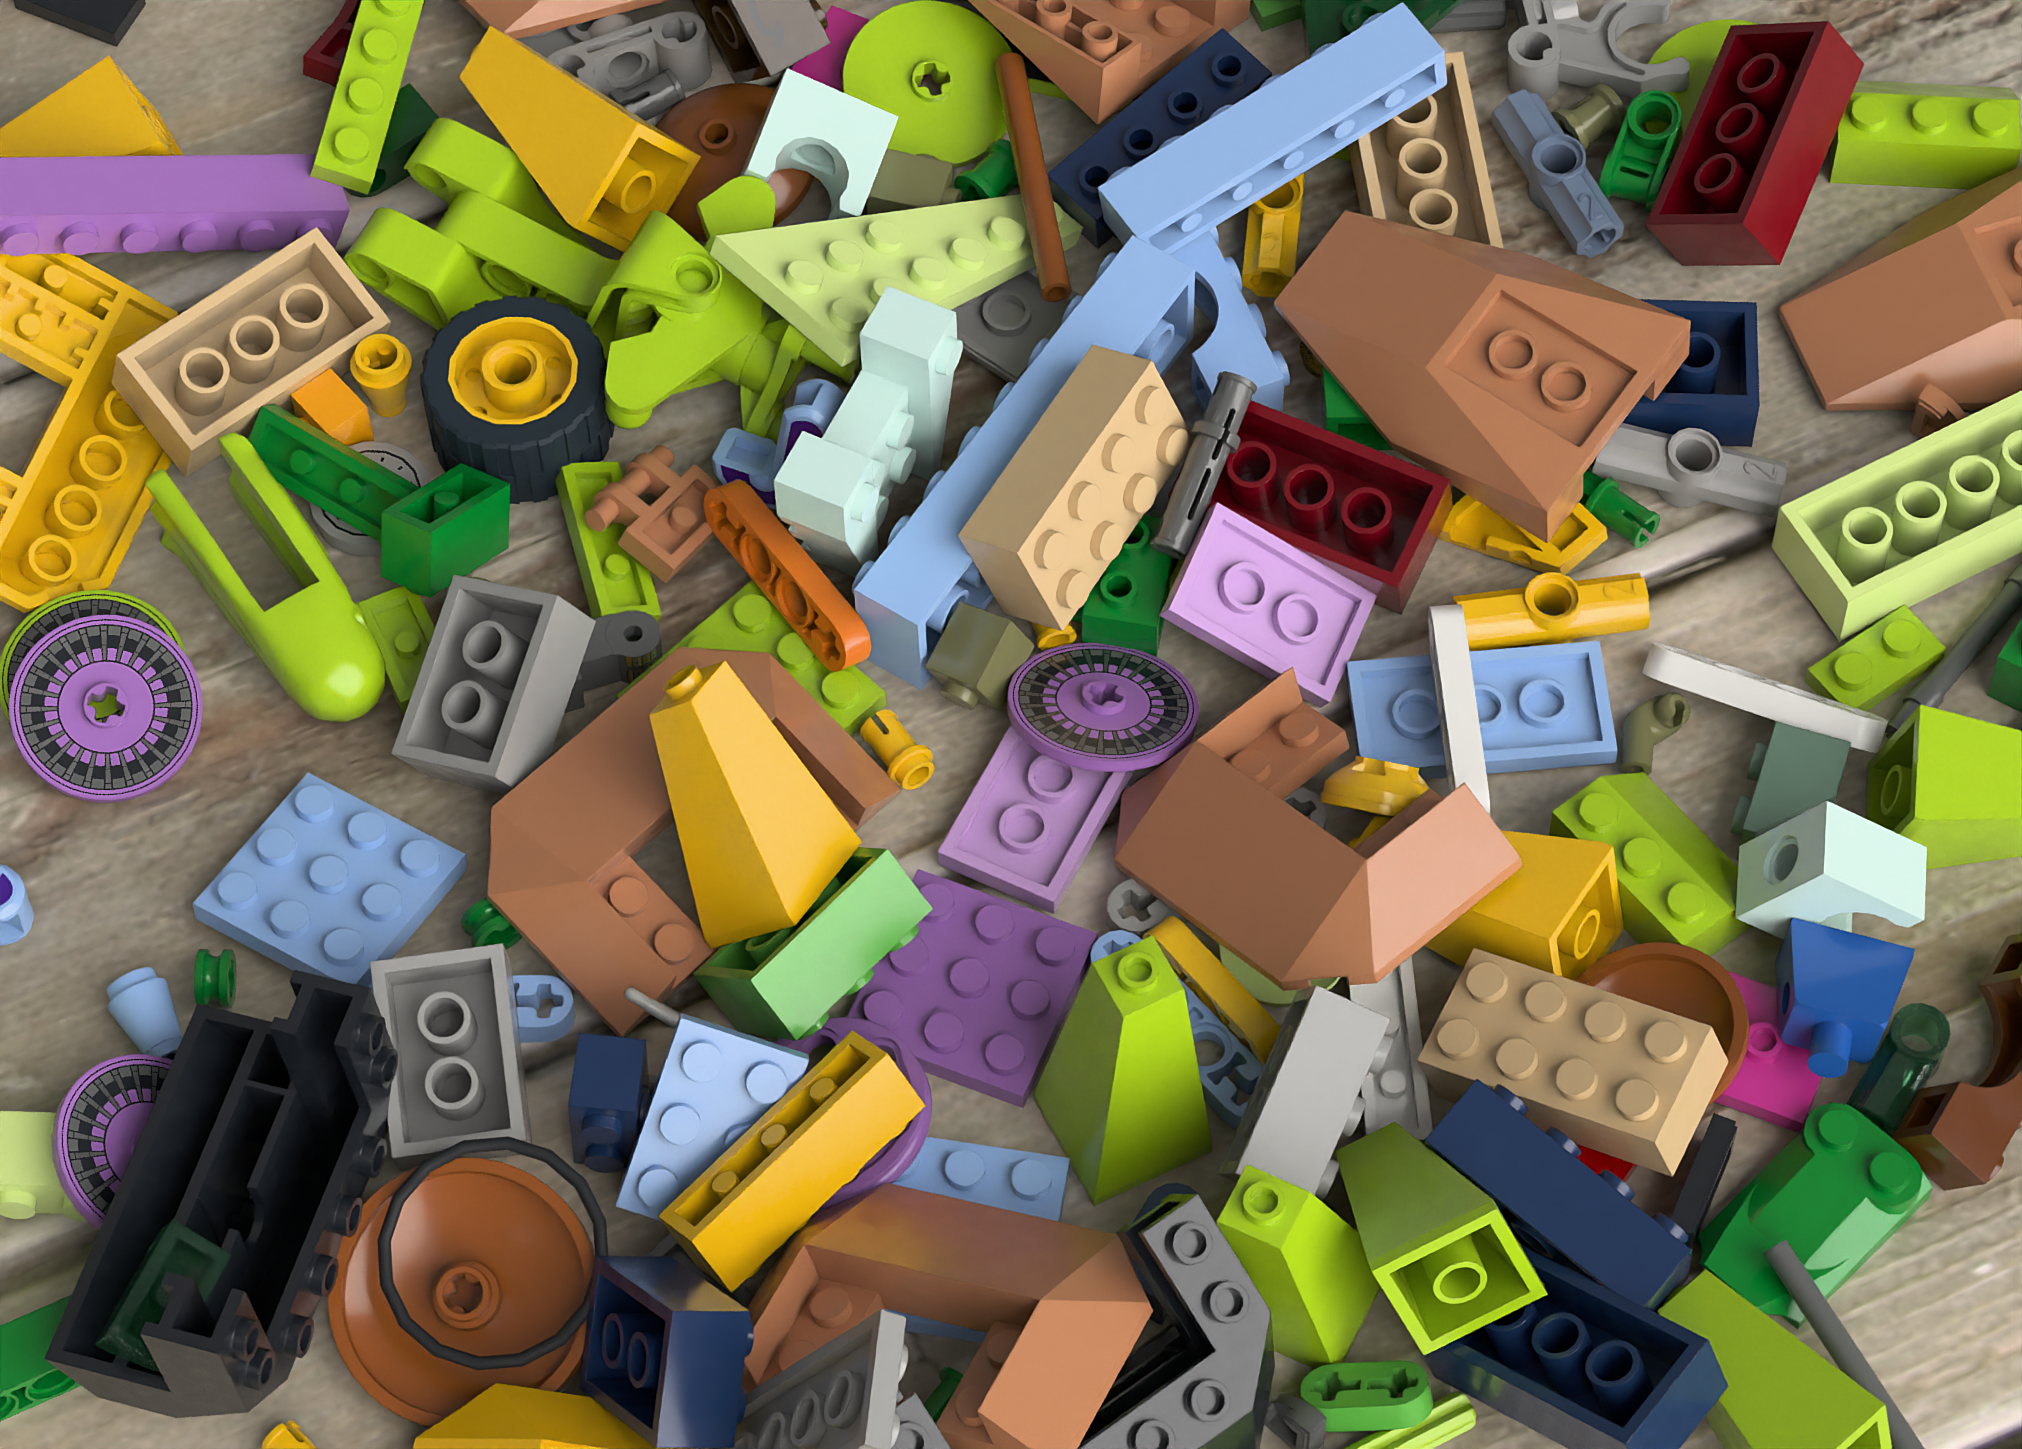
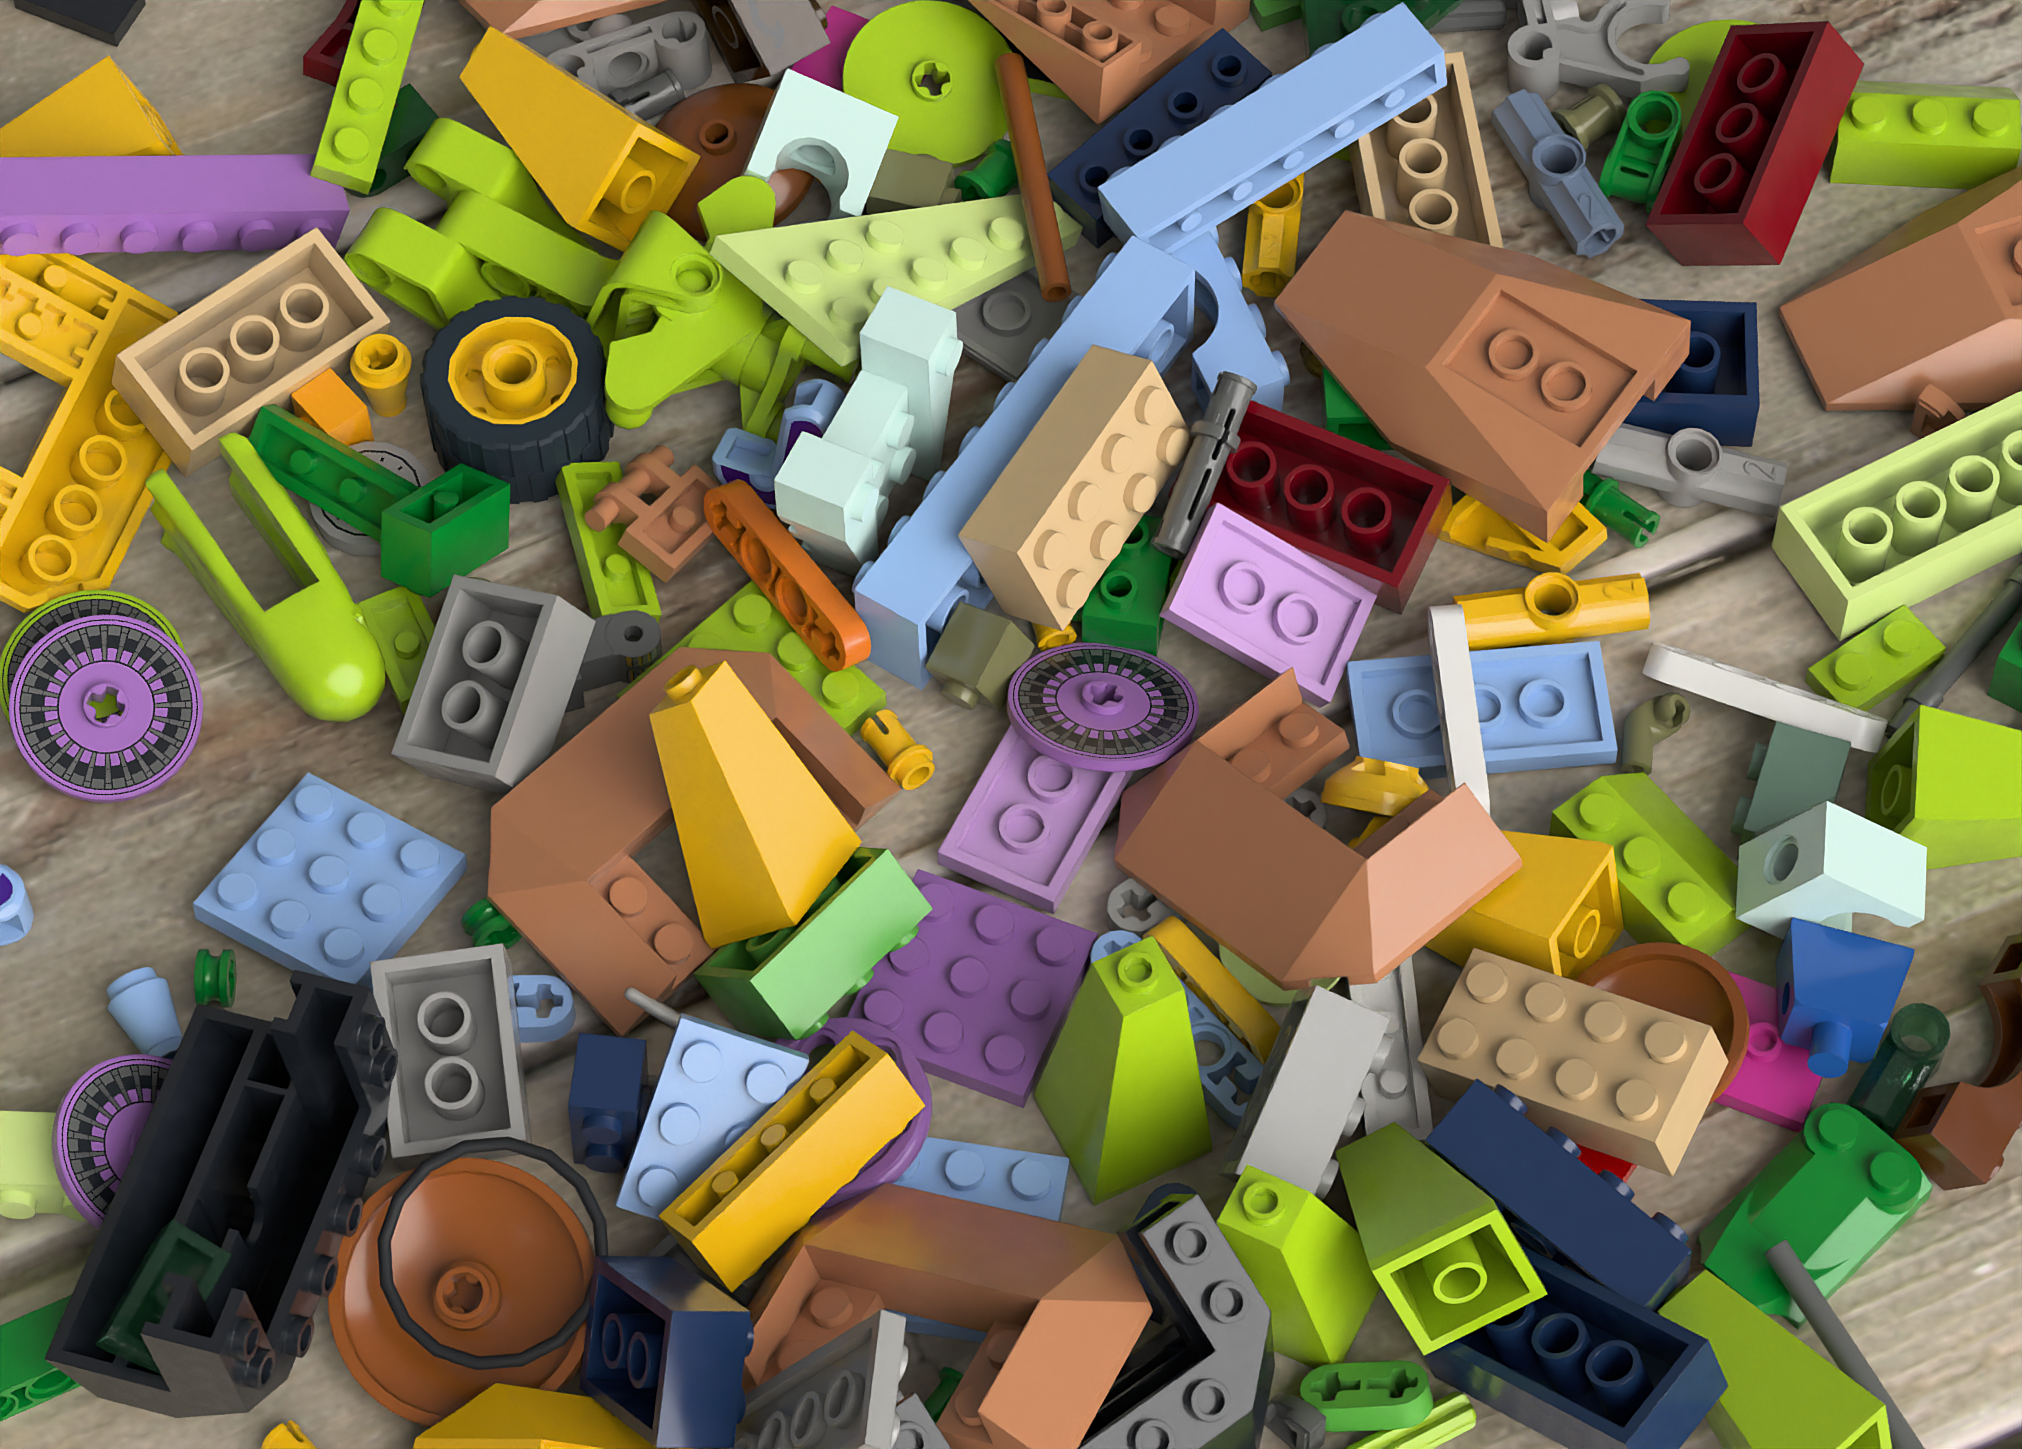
(1705, 1177): black tile -> none

